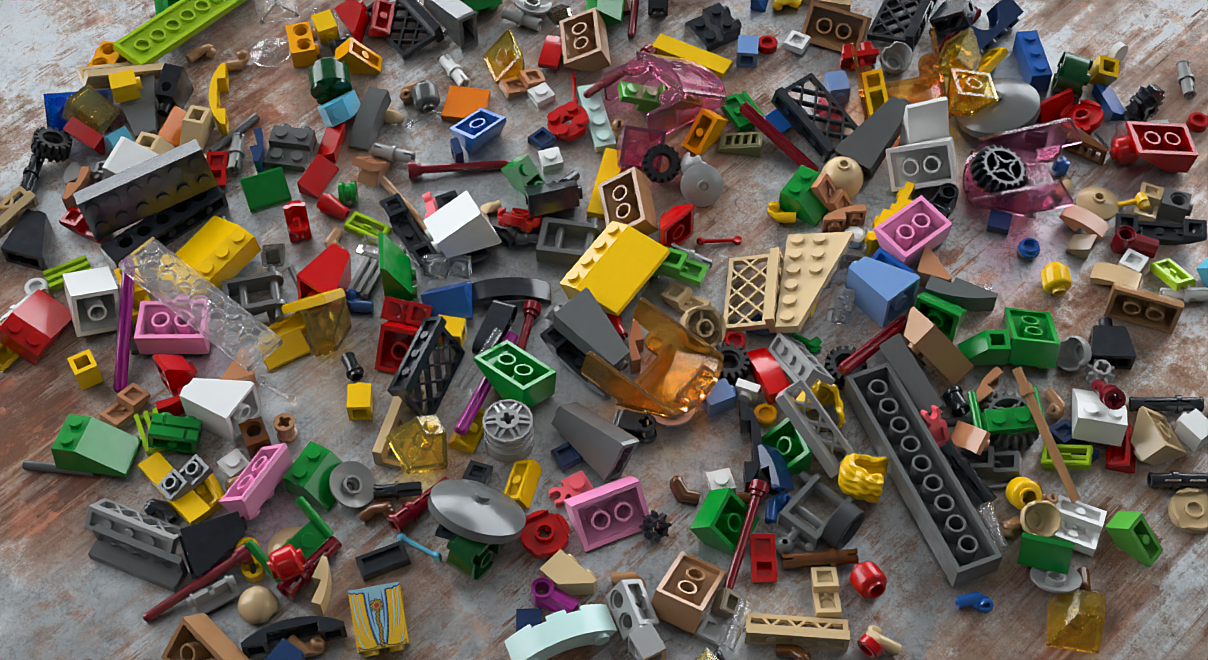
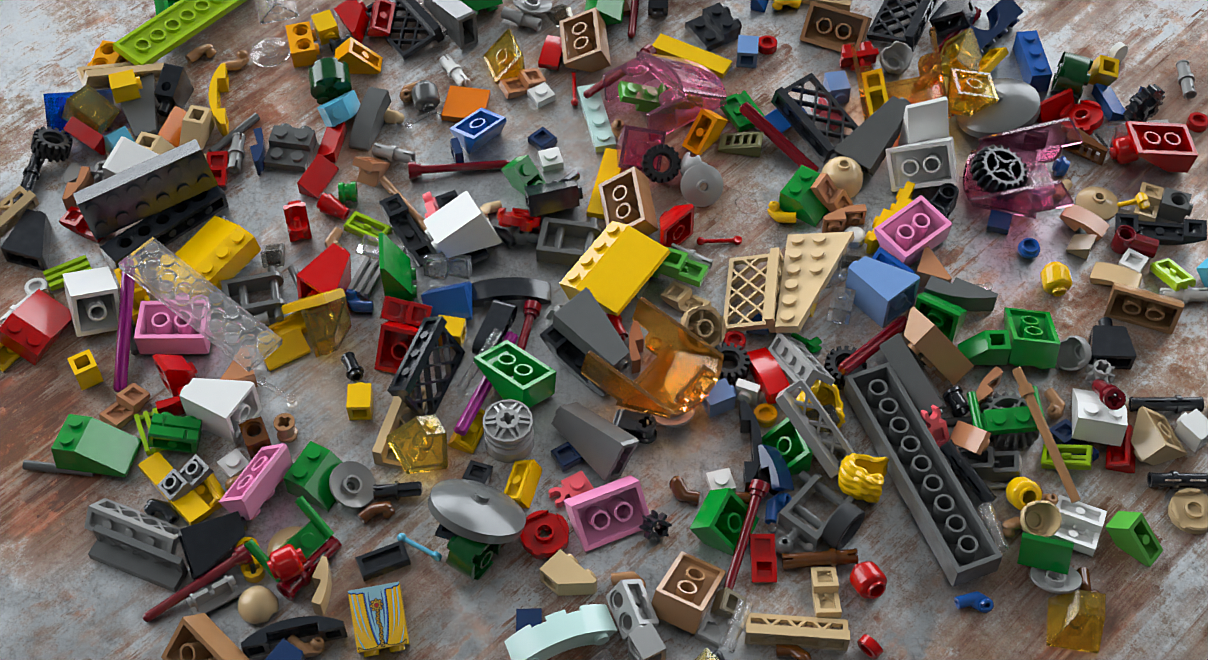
(265, 189): green slope -> none
(410, 511): dark red pin -> none
(554, 600): magenta piece -> none
(564, 113): red plate -> none
(797, 42): white plate -> none
(887, 644): tan arm -> none

